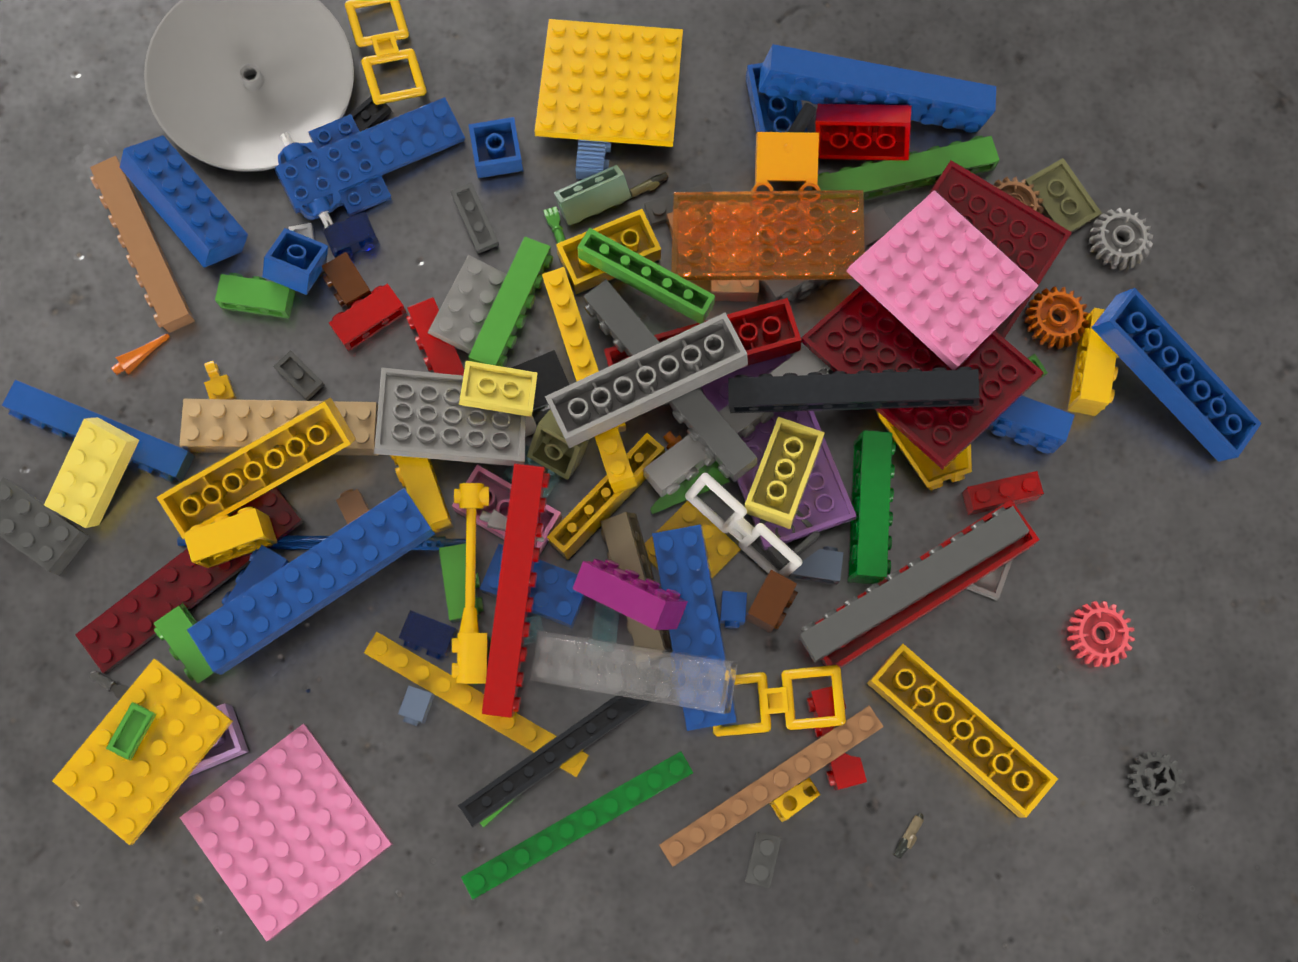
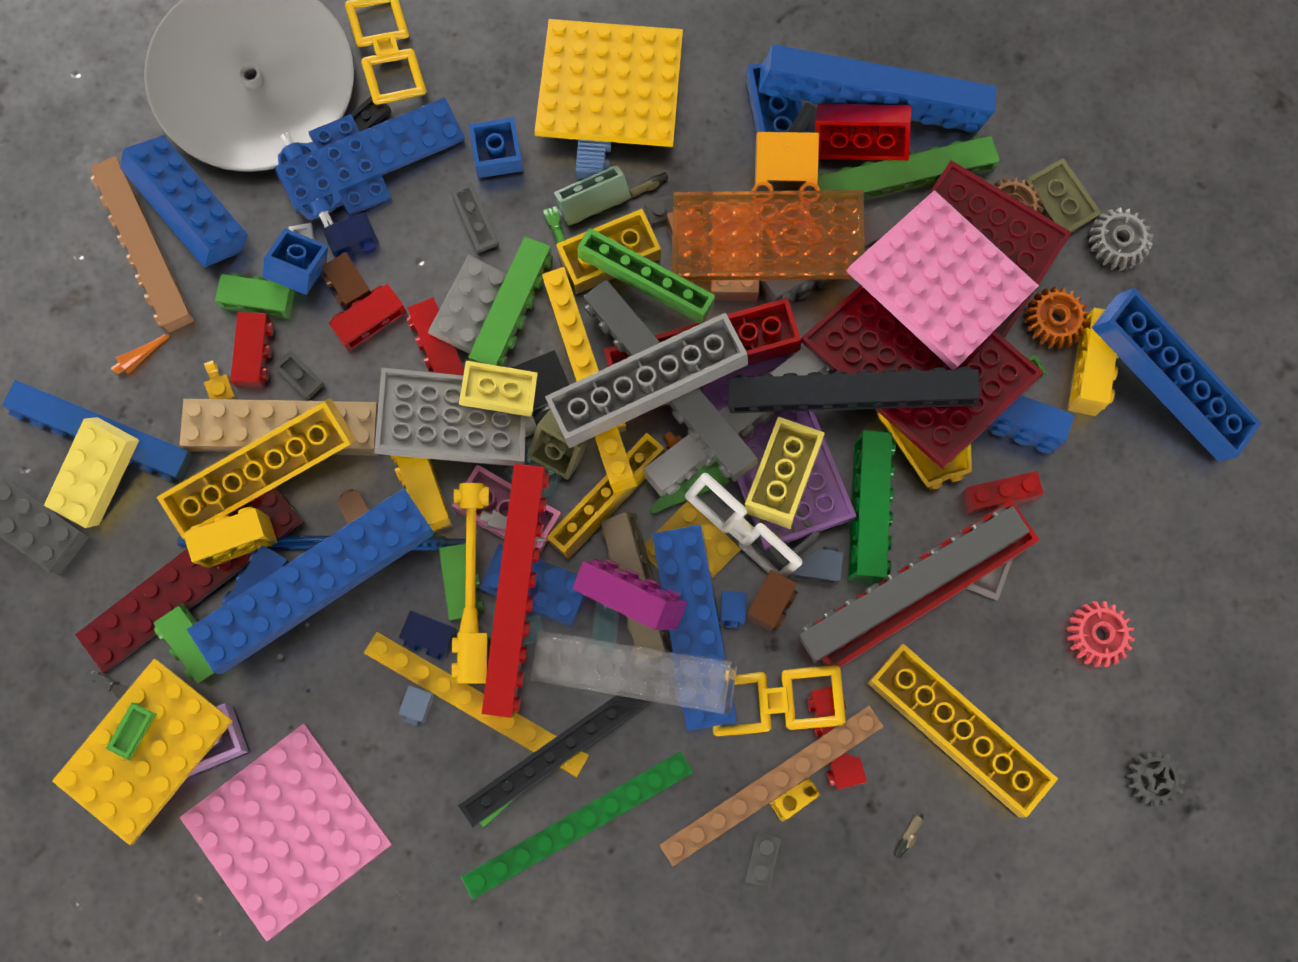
(251, 350): none -> red brick

